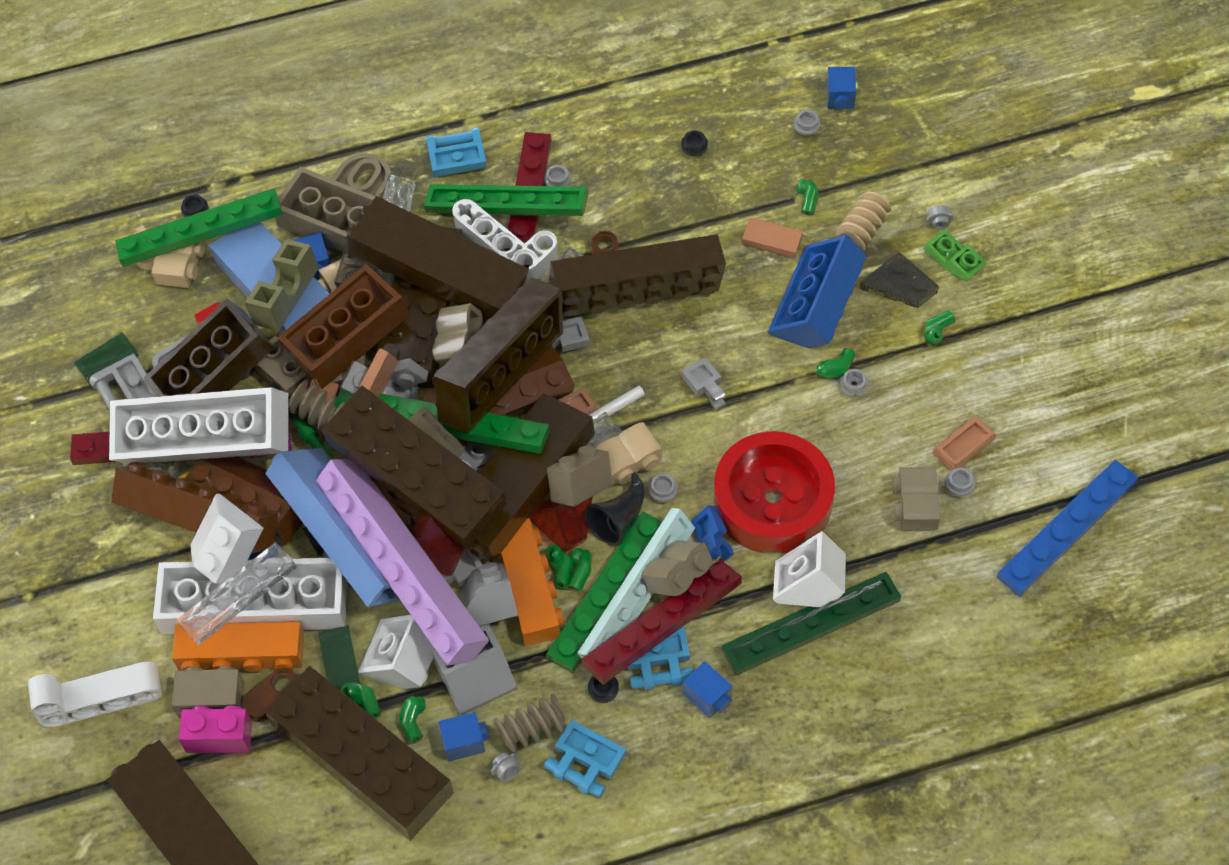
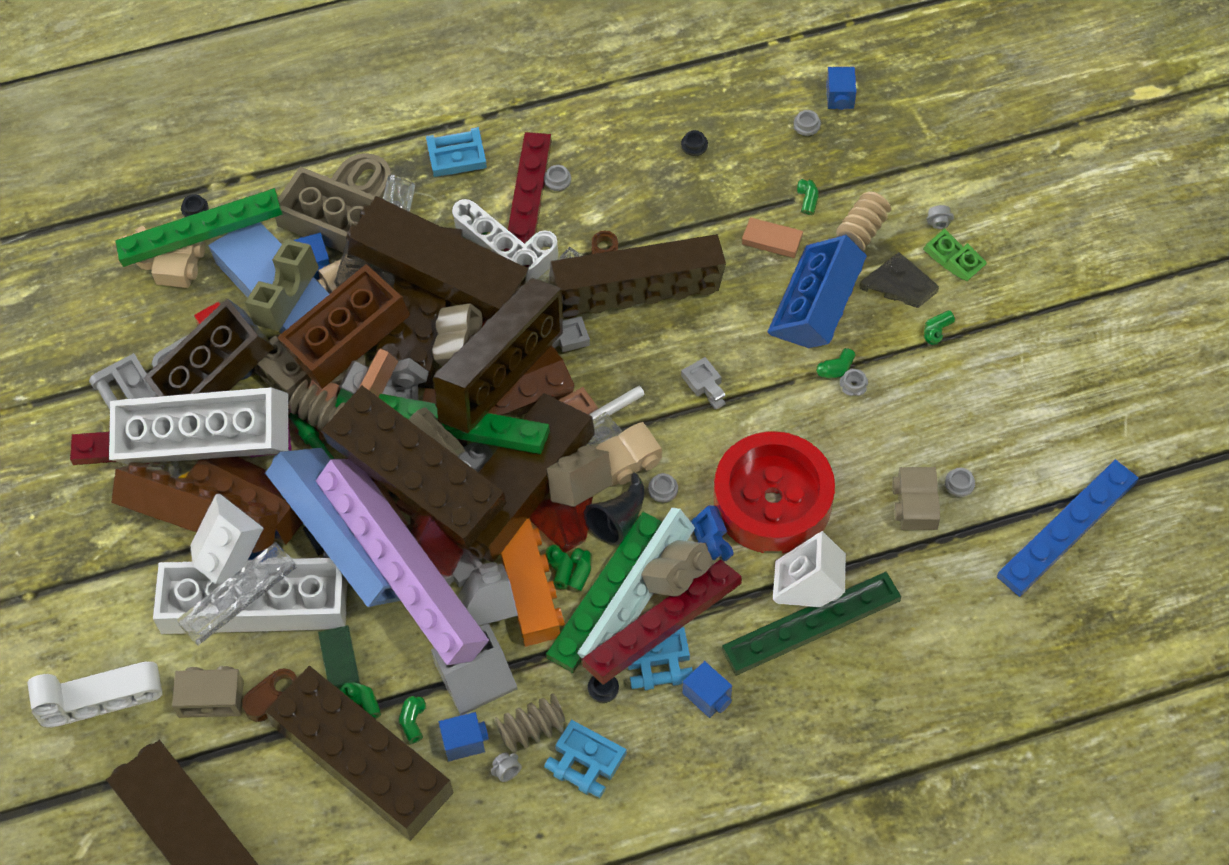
(104, 356): clear green tile -> none
(215, 730): dark pink brick -> none
(243, 646): orange brick -> none
(398, 653): white slope -> none
(510, 199): green plate -> none
(964, 443): nougat tile -> none

